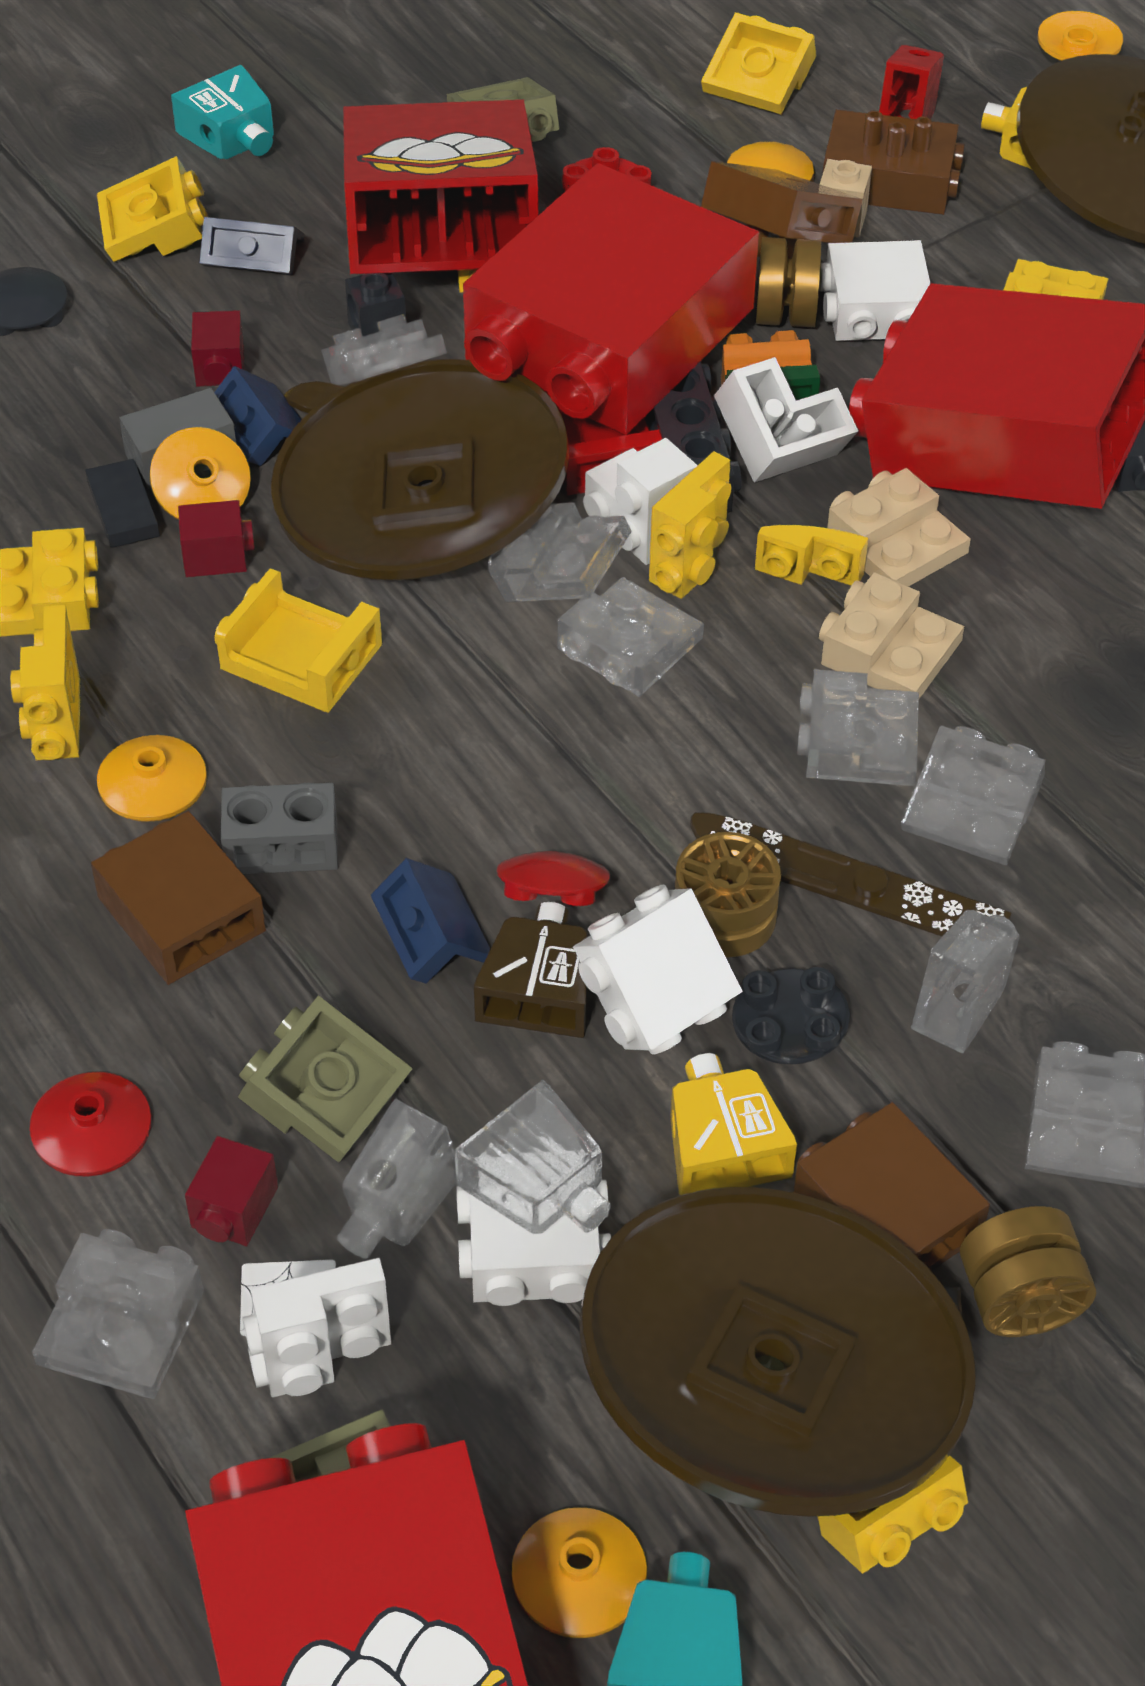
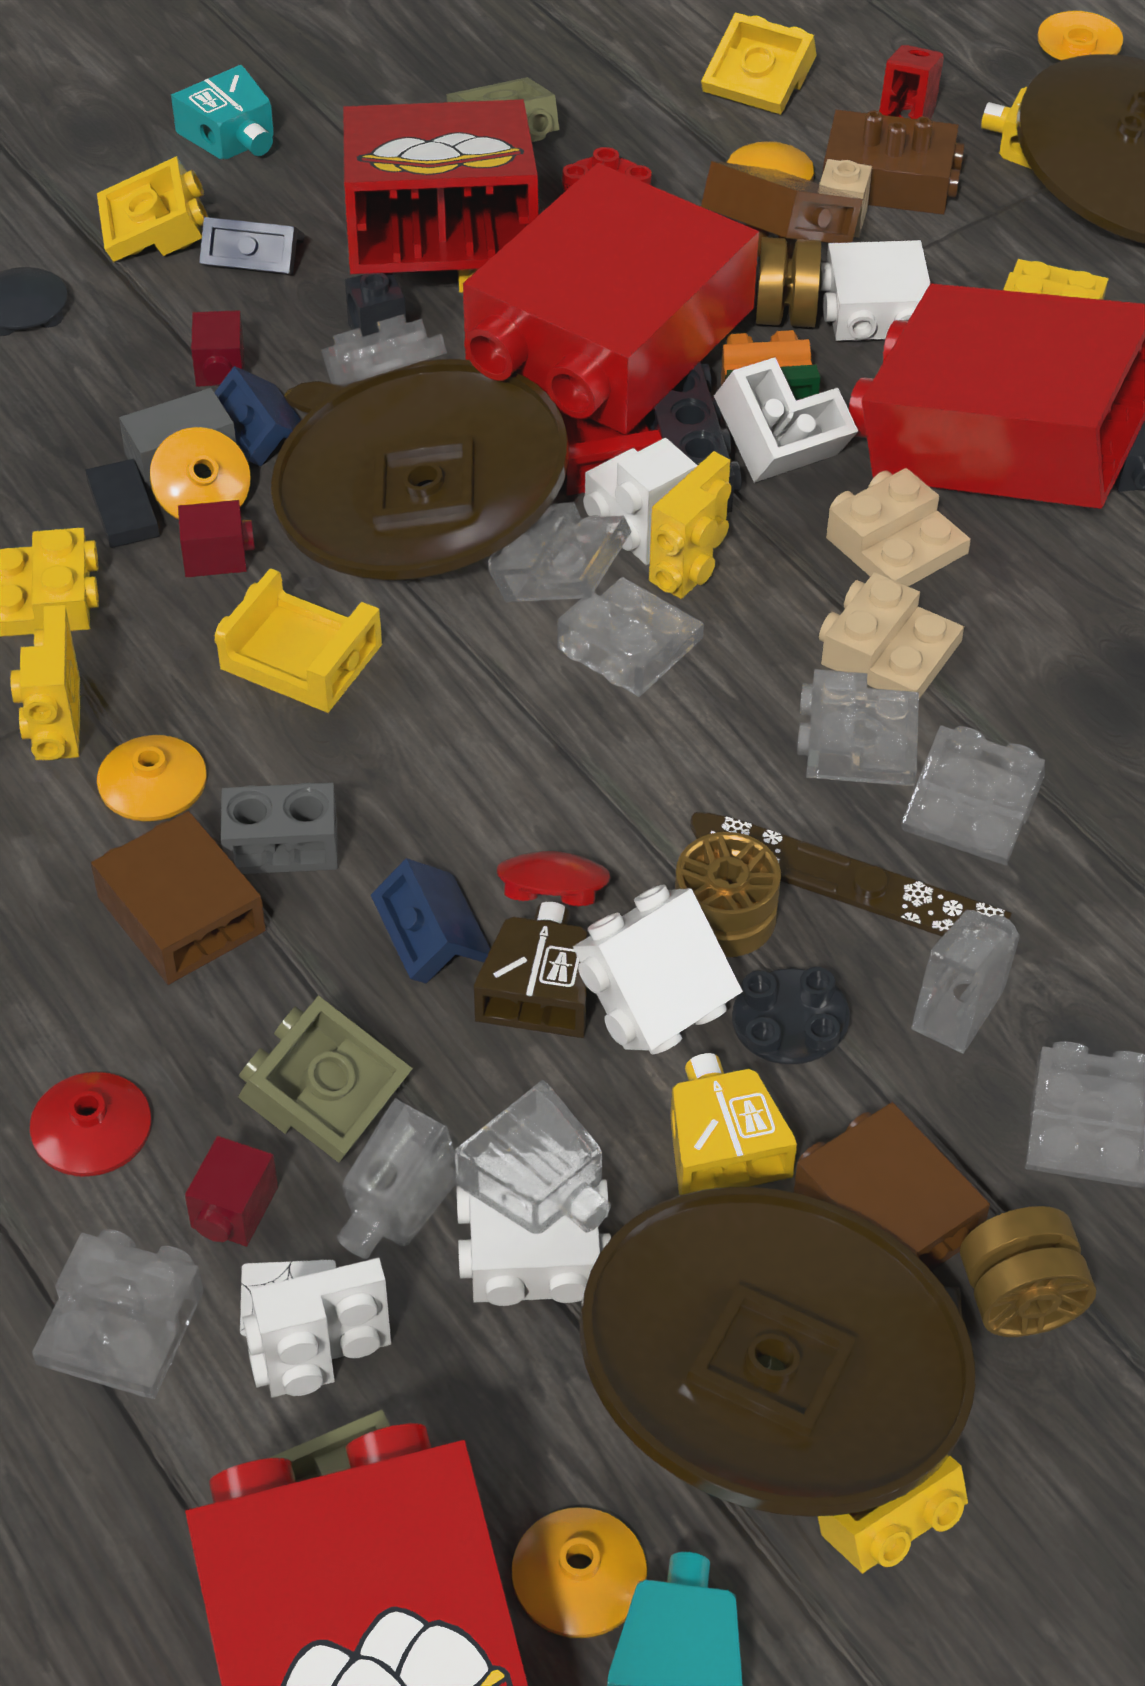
(798, 549): yellow slope -> none

